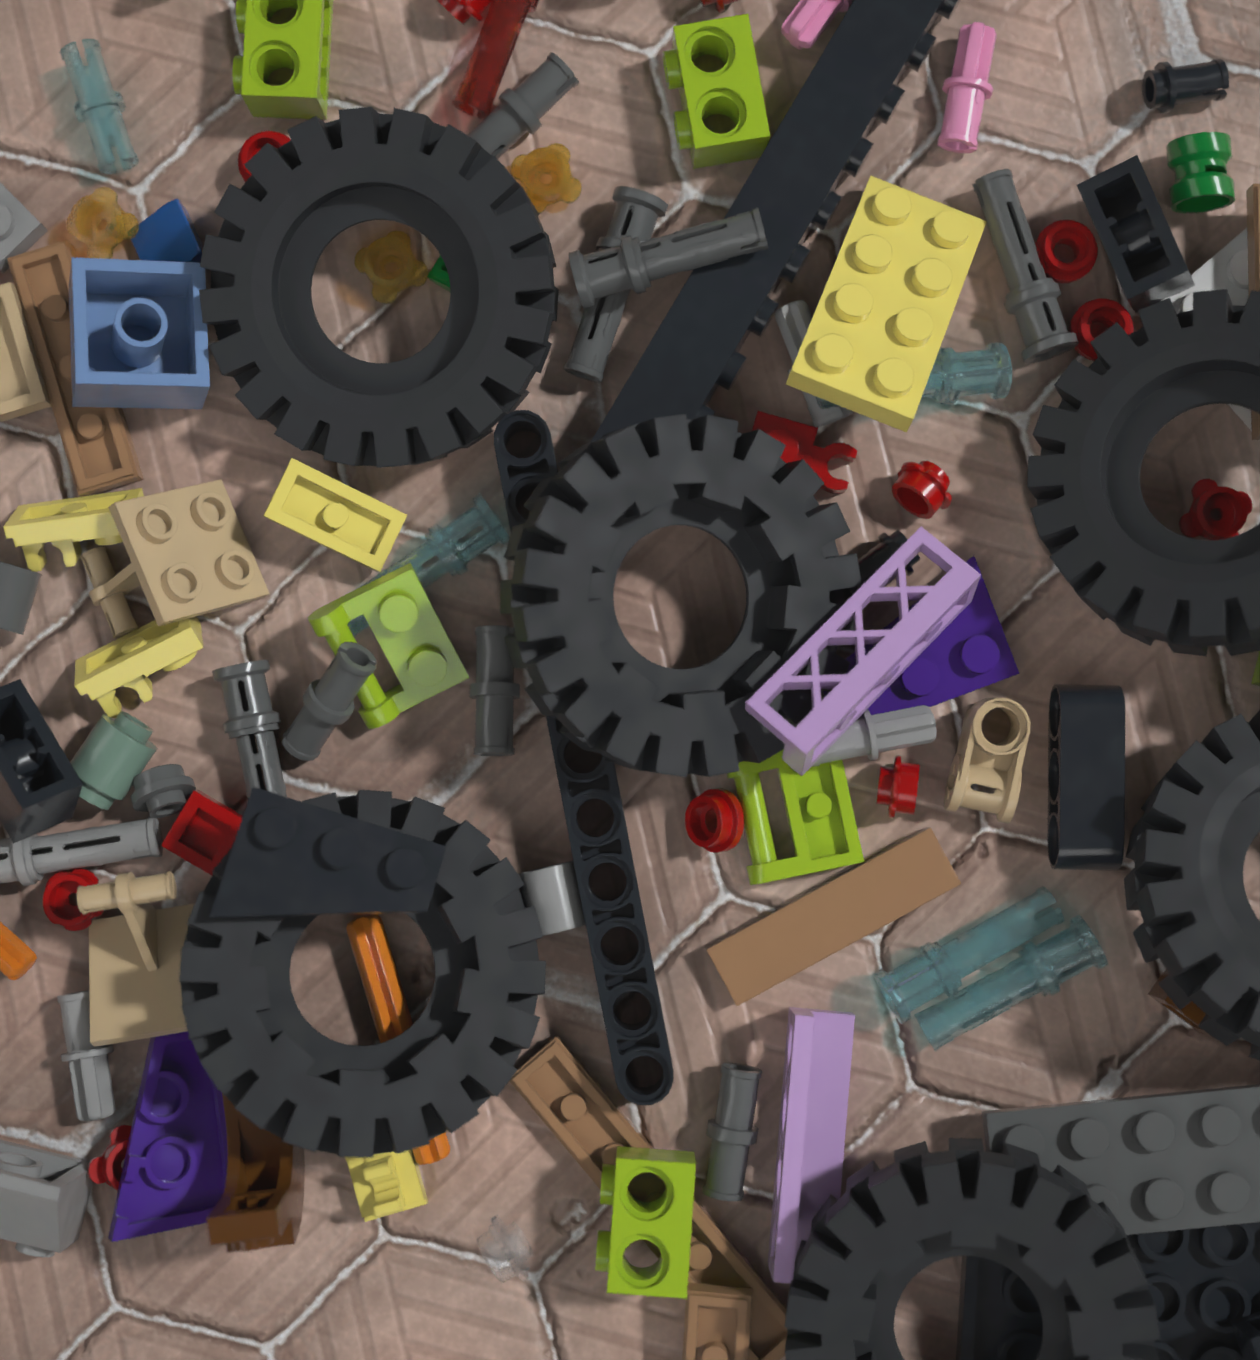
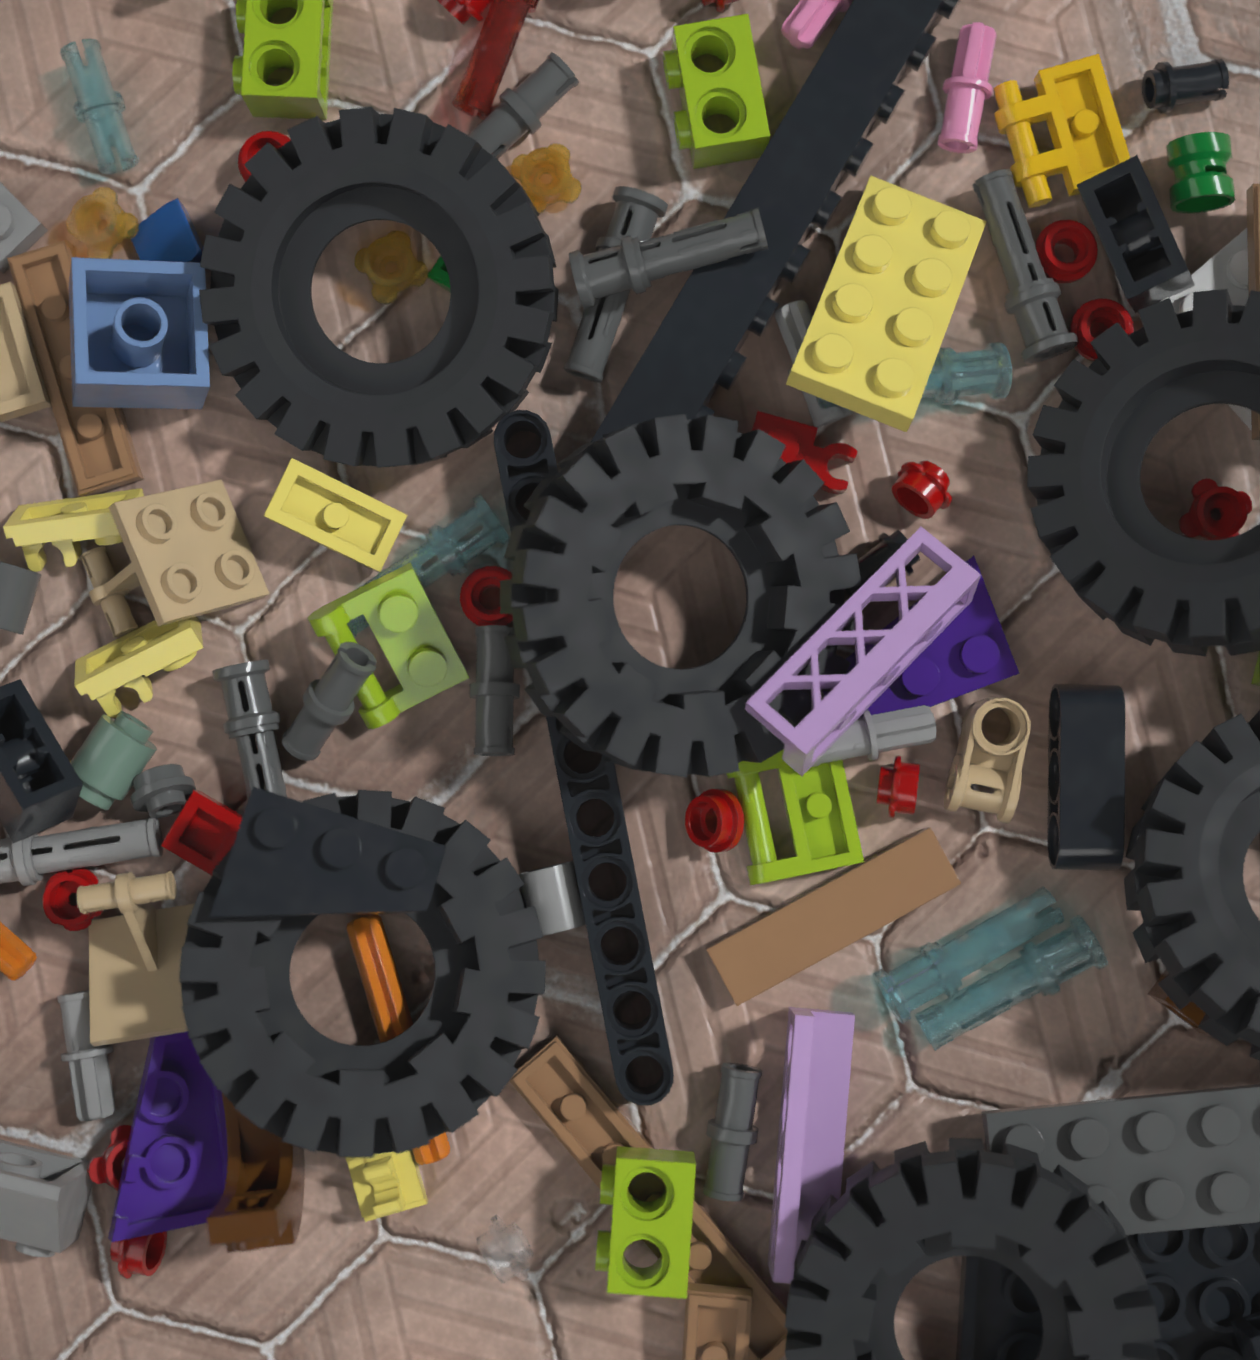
(139, 1254): none -> red plate
(471, 594): none -> red plate
(1080, 121): none -> yellow plate

